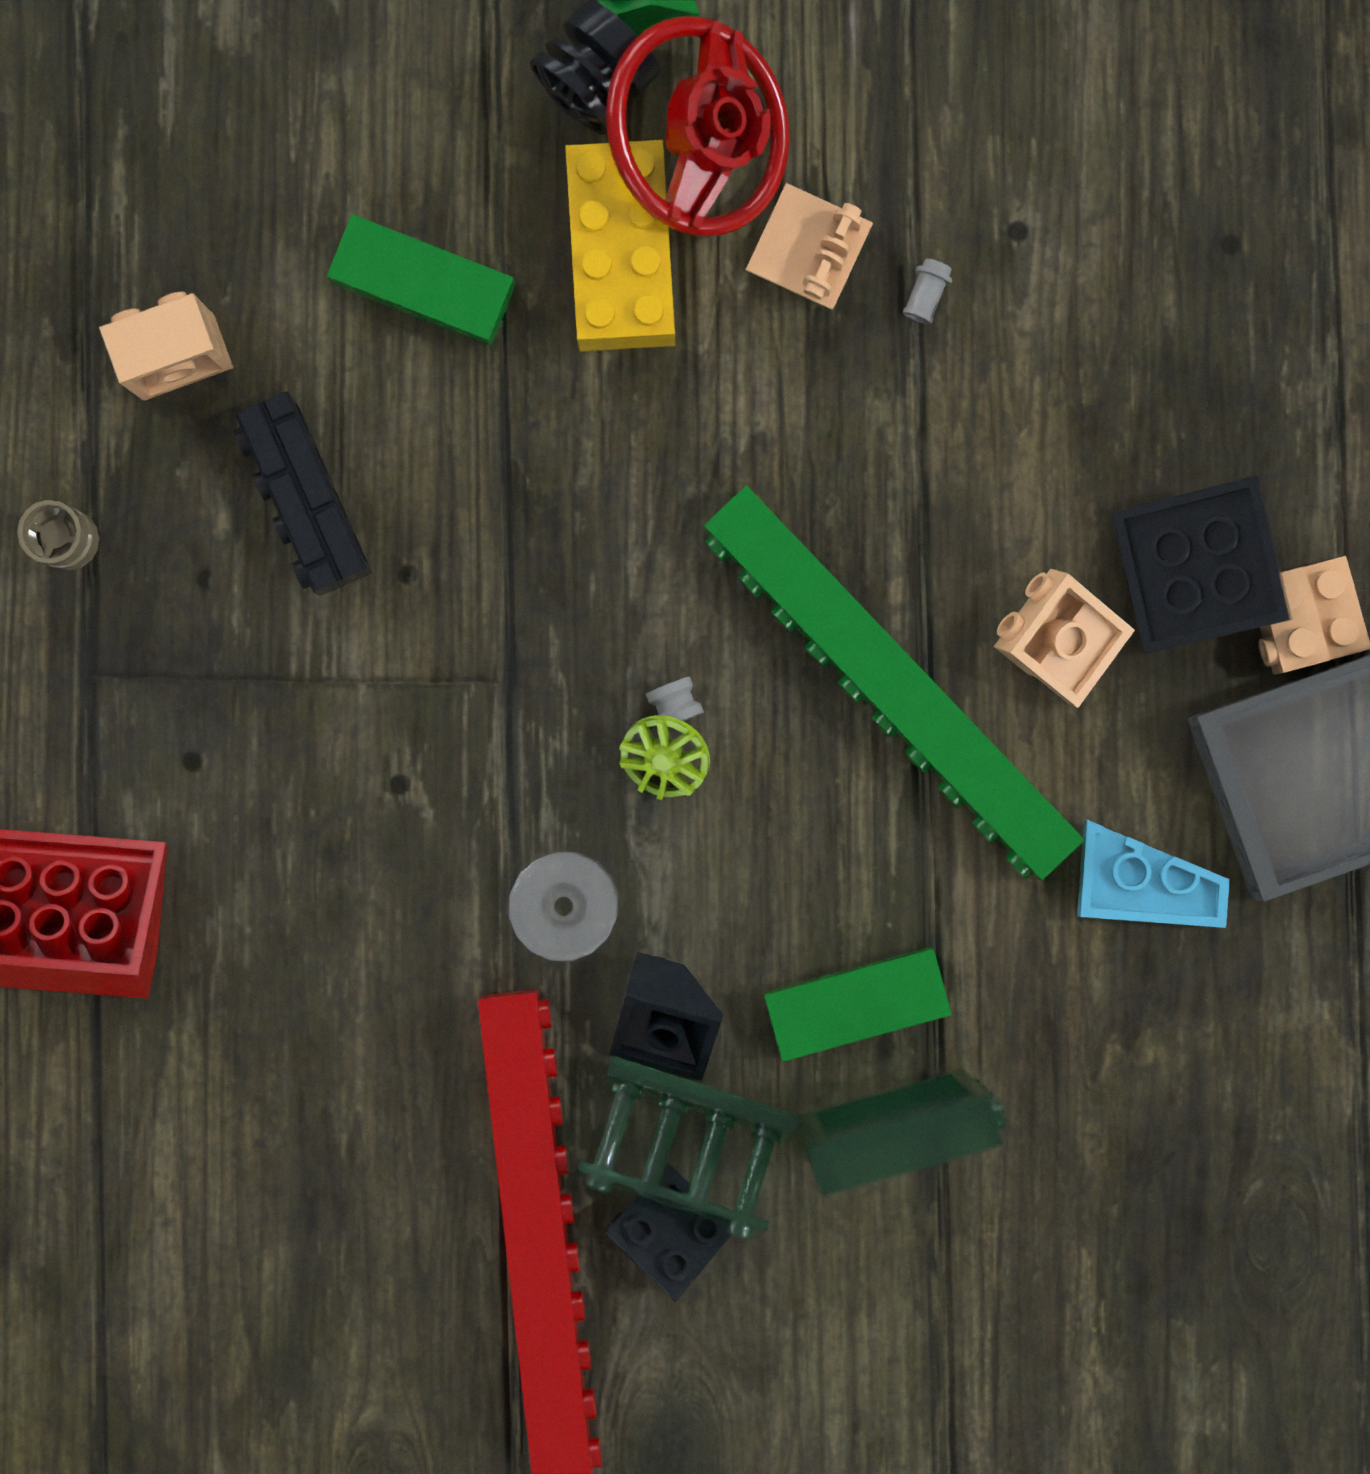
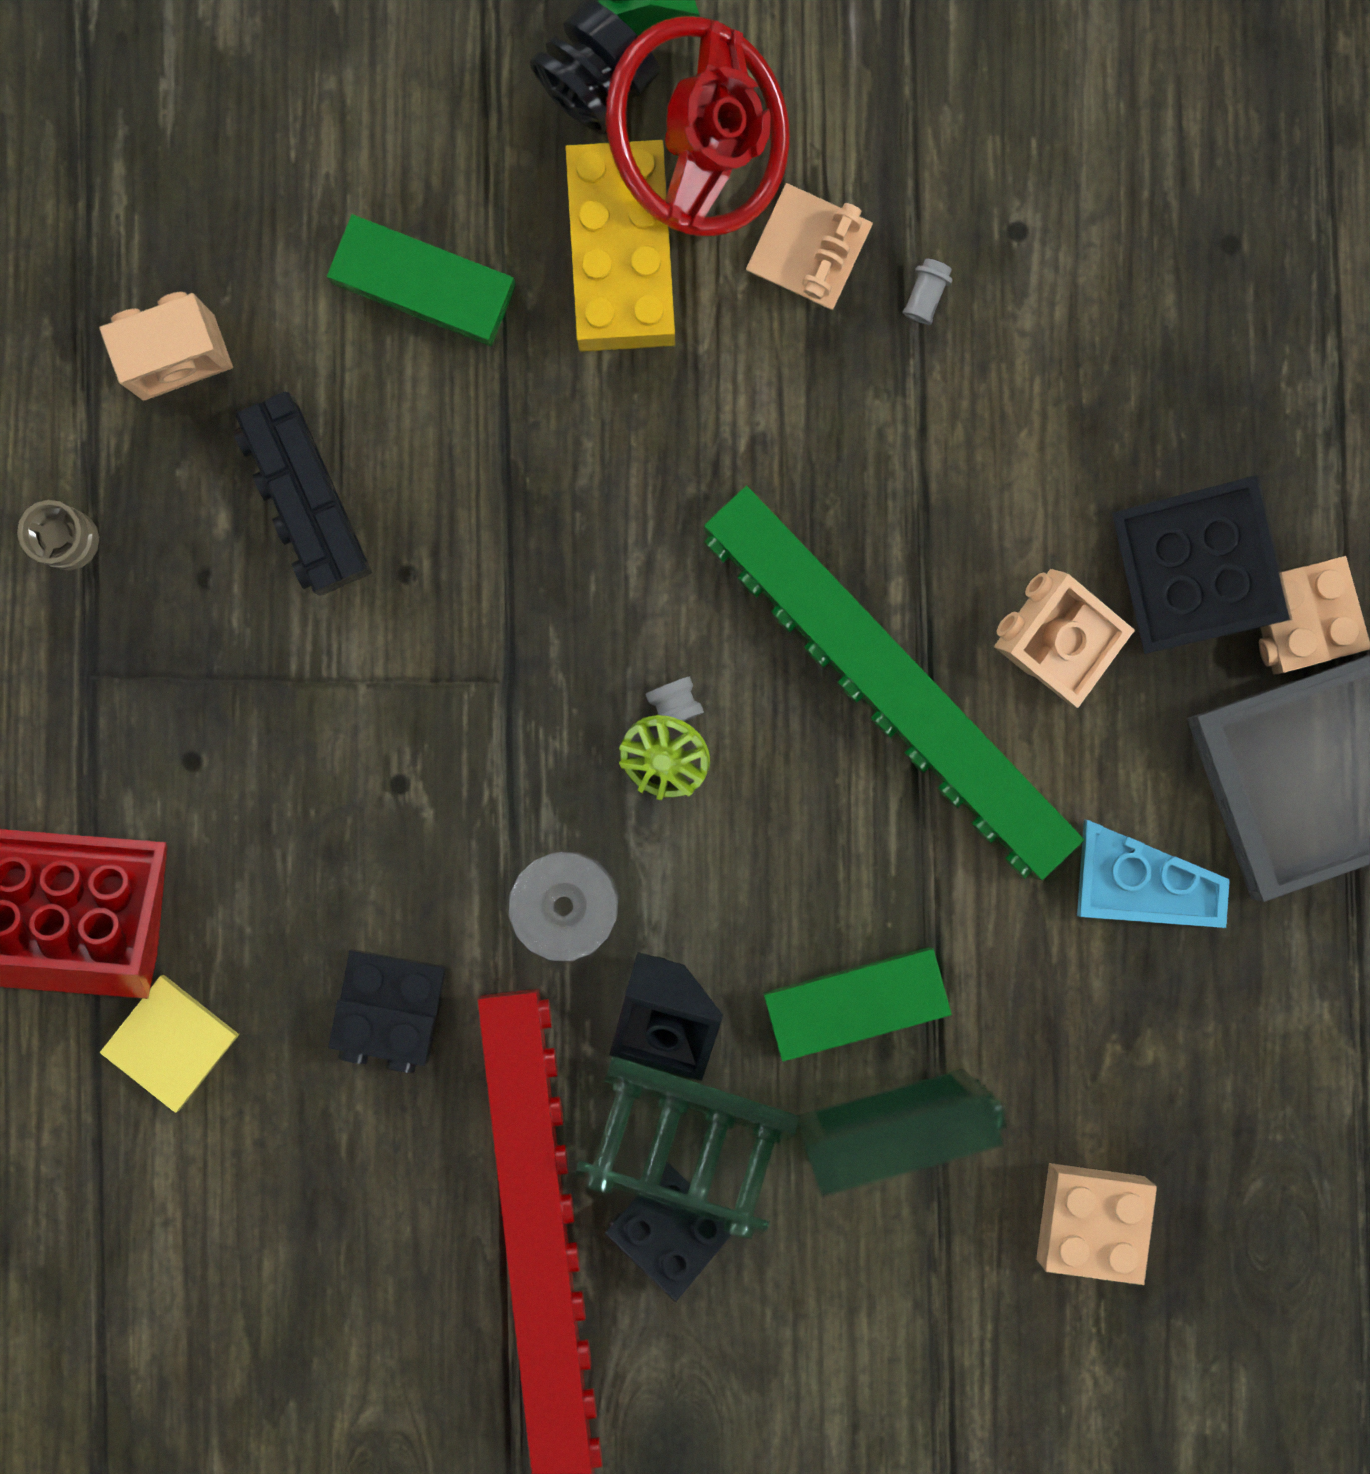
(169, 1043): none -> light yellow tile
(387, 1010): none -> black plate
(1096, 1224): none -> light nougat brick

